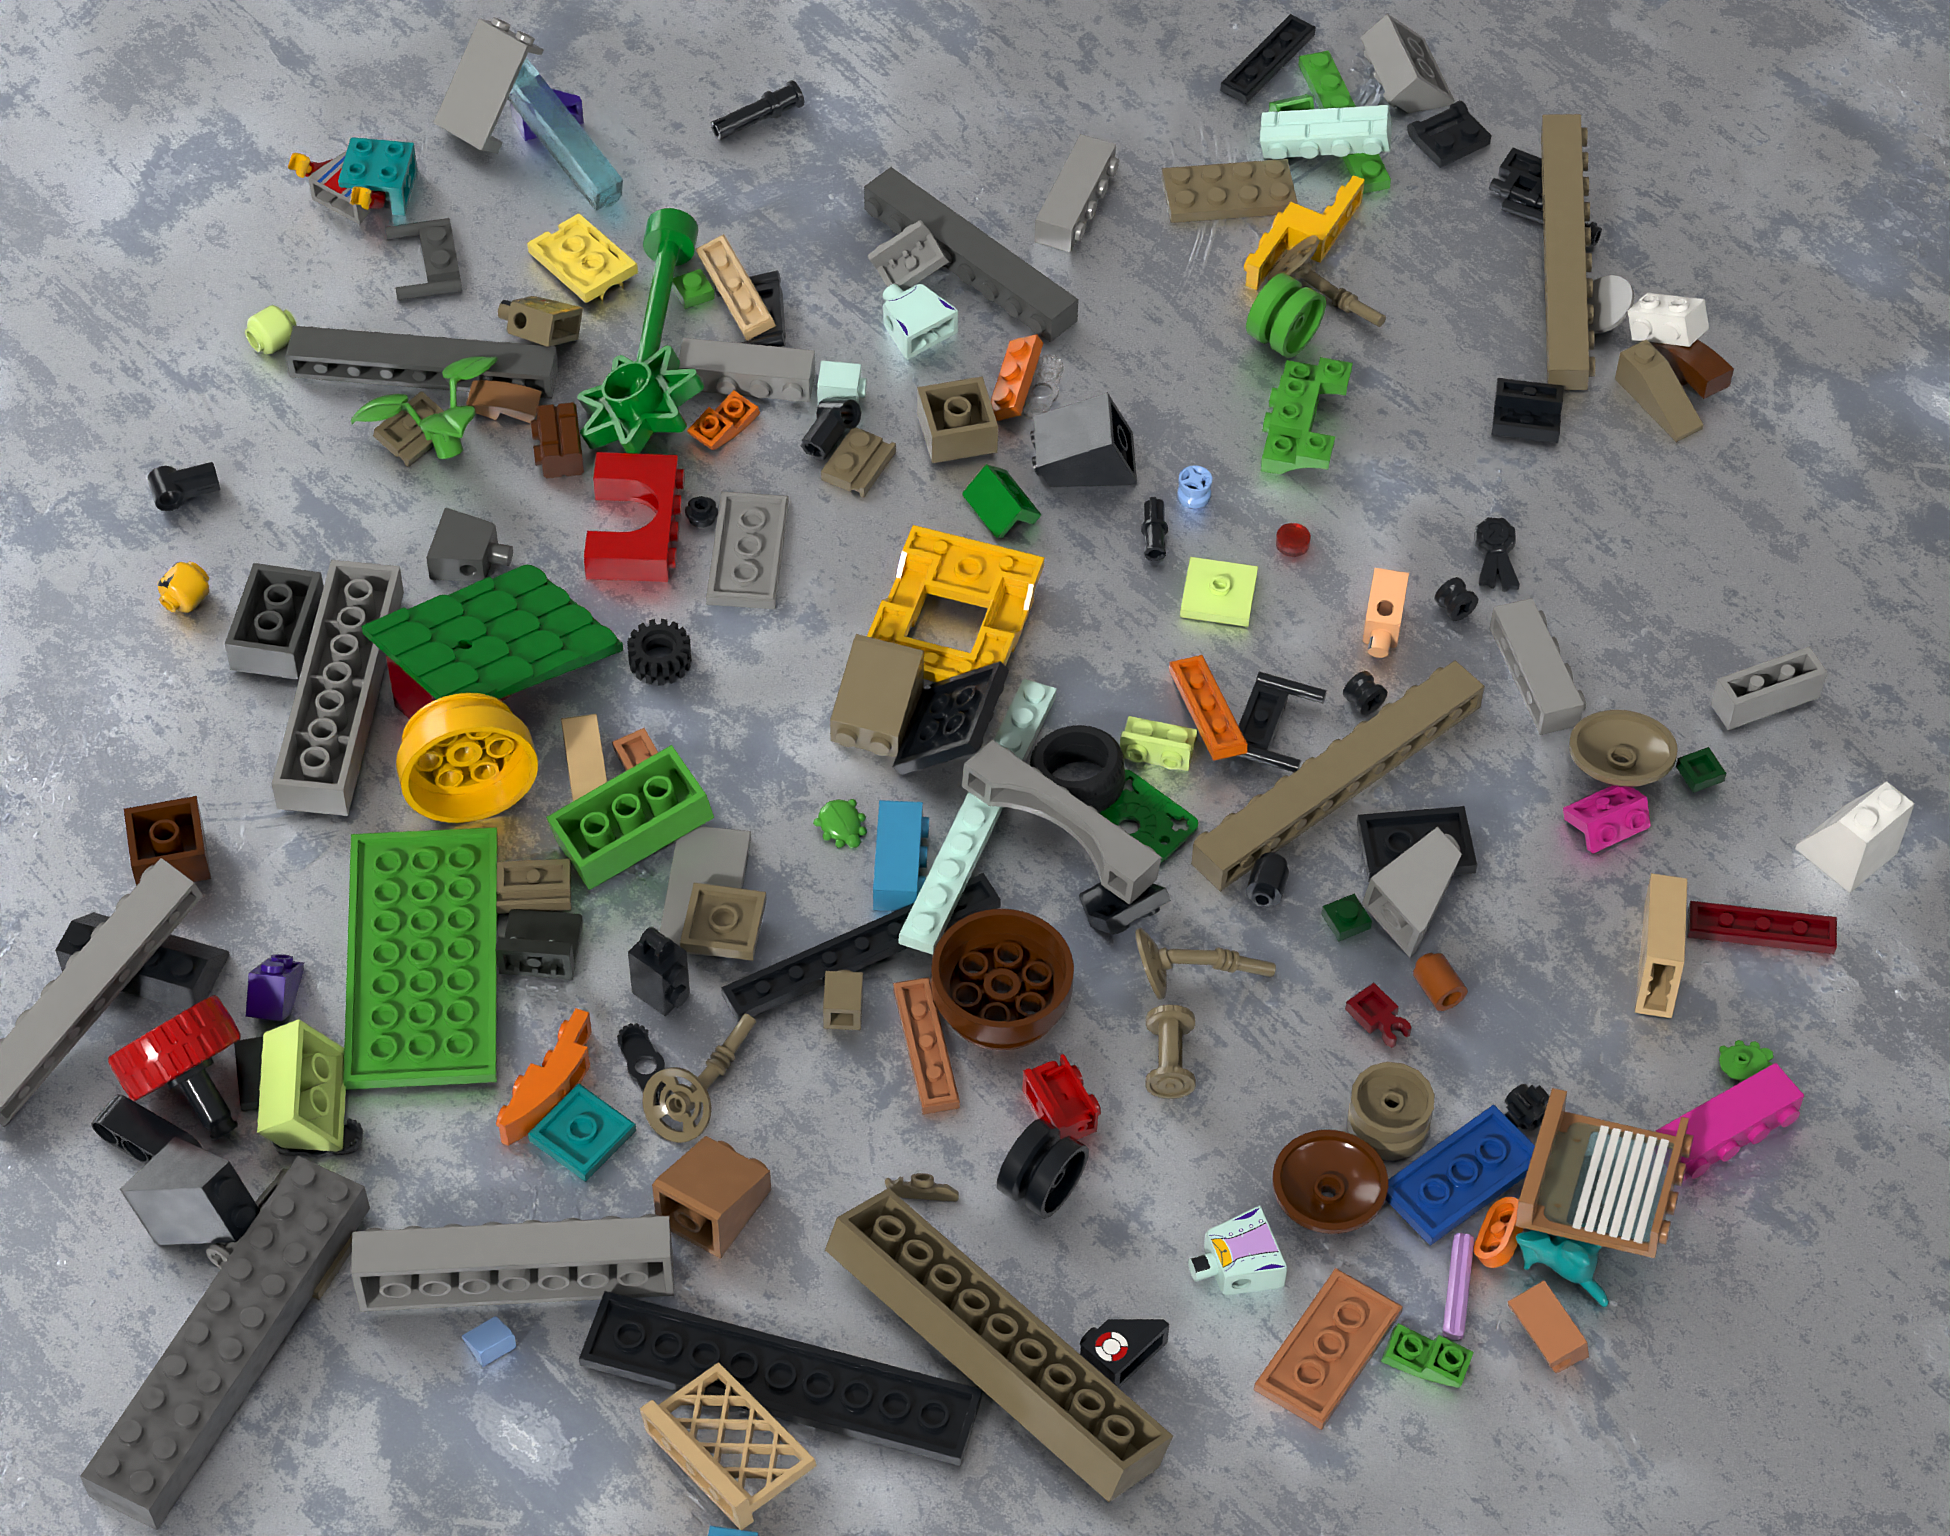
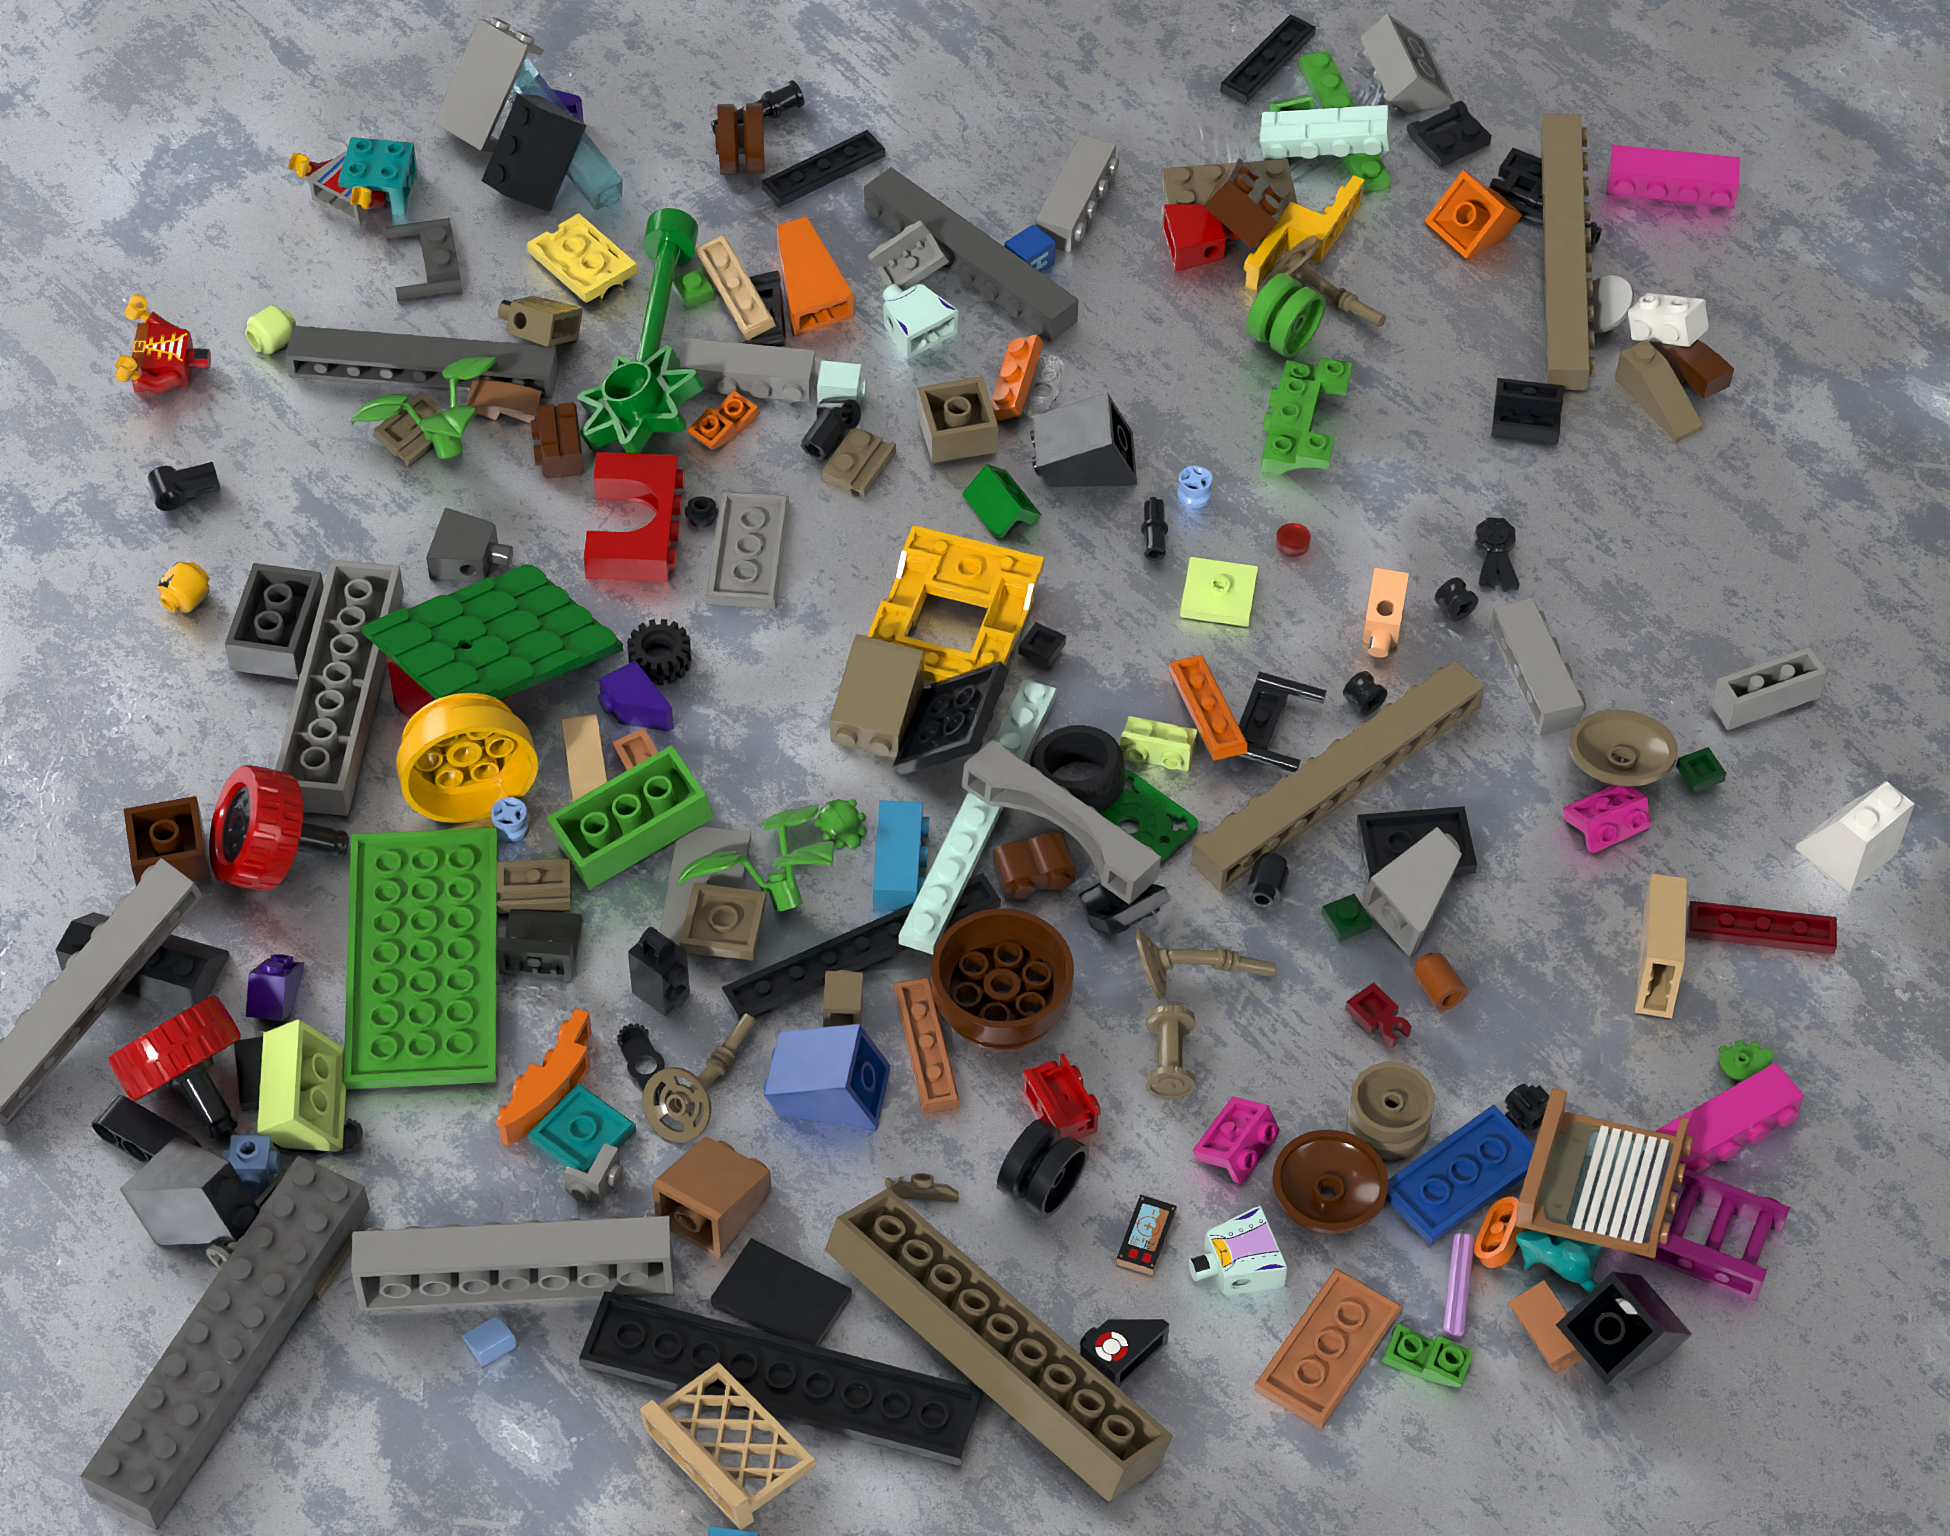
(160, 352): none -> torso
(253, 1160): none -> light blue brick
(262, 828): none -> red wheel
(515, 812): none -> light blue wheel
(534, 151): none -> black slope
(603, 1173): none -> light grey bracket
(634, 699): none -> dark purple slope
(740, 138): none -> reddish brown wheel
(780, 1295): none -> black tile
(781, 882): none -> bright green plant
(811, 280): none -> orange slope
(823, 168): none -> black tile
(828, 1076): none -> slope
(1033, 247): none -> blue brick
(1034, 865): none -> reddish brown brick
(1042, 644): none -> black plate
(1146, 1235): none -> tile
(1194, 235): none -> red torso
(1238, 1137): none -> dark pink bracket
(1246, 202): none -> reddish brown brick
(1472, 216): none -> orange slope
(1623, 1327): none -> black slope
(1673, 175): none -> dark pink brick
(1706, 1261): none -> magenta fence

